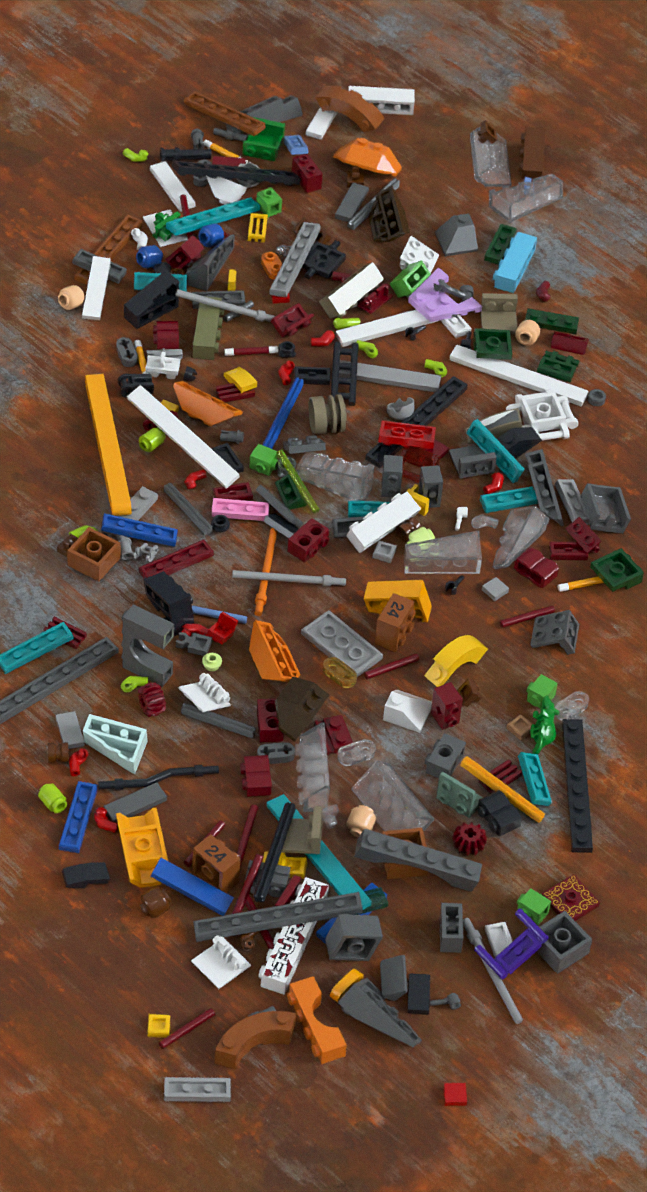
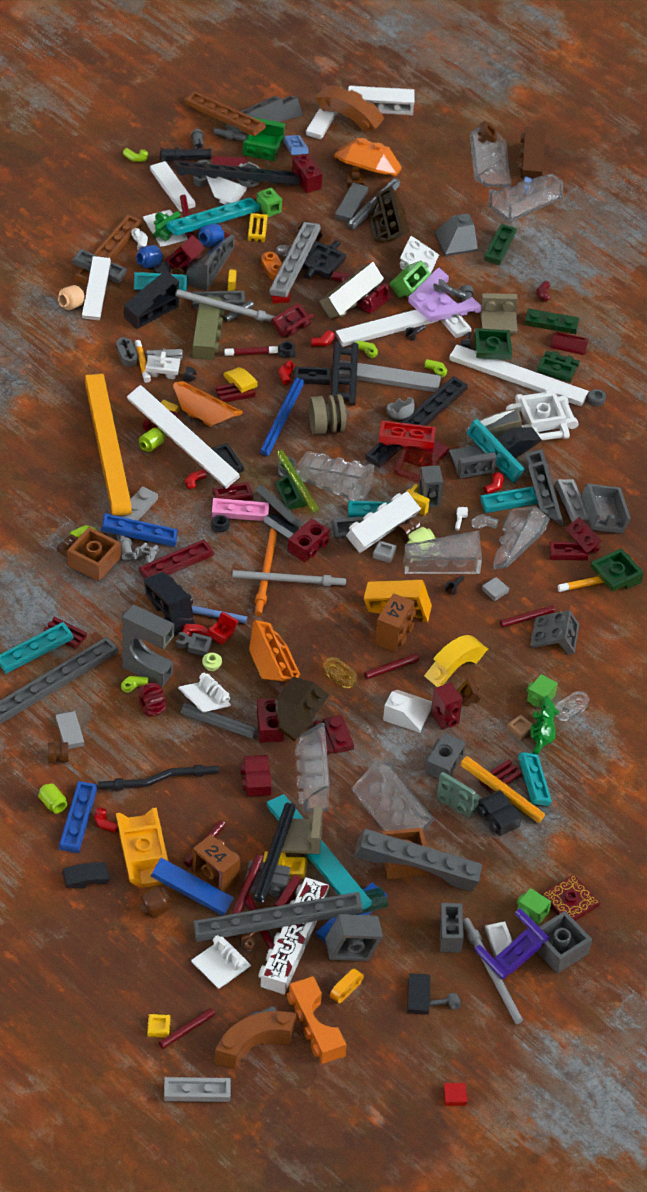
(76, 760): red arm -> none
(116, 741): light aqua wedge -> none
(135, 381): black piece -> none
(136, 802): dark grey tile -> none
(166, 335): dark red brick -> none
(188, 508): dark grey axle -> none
(220, 150): light orange bar -> none
(232, 436): dark grey pin -> none
(246, 832): dark red bar -> none
(263, 460): bright green brick -> none
(276, 753): dark grey beam -> none
(309, 444): dark grey plate -> none
(329, 815): clear tile -> none
(341, 641): light grey tile -> none
(345, 323): lime arm -> none
(356, 753): clear plate -> none
(360, 819): light nougat head -> none
(367, 1005): dark grey wedge -> none
(391, 475): dark grey brick -> none
(393, 977): dark grey slope -> none
(469, 838): dark red gear -> none
(514, 262): medium azure brick -> none
(527, 332): light nougat head -> none
(536, 567): dark red brick -> none
(577, 786): black plate -> none

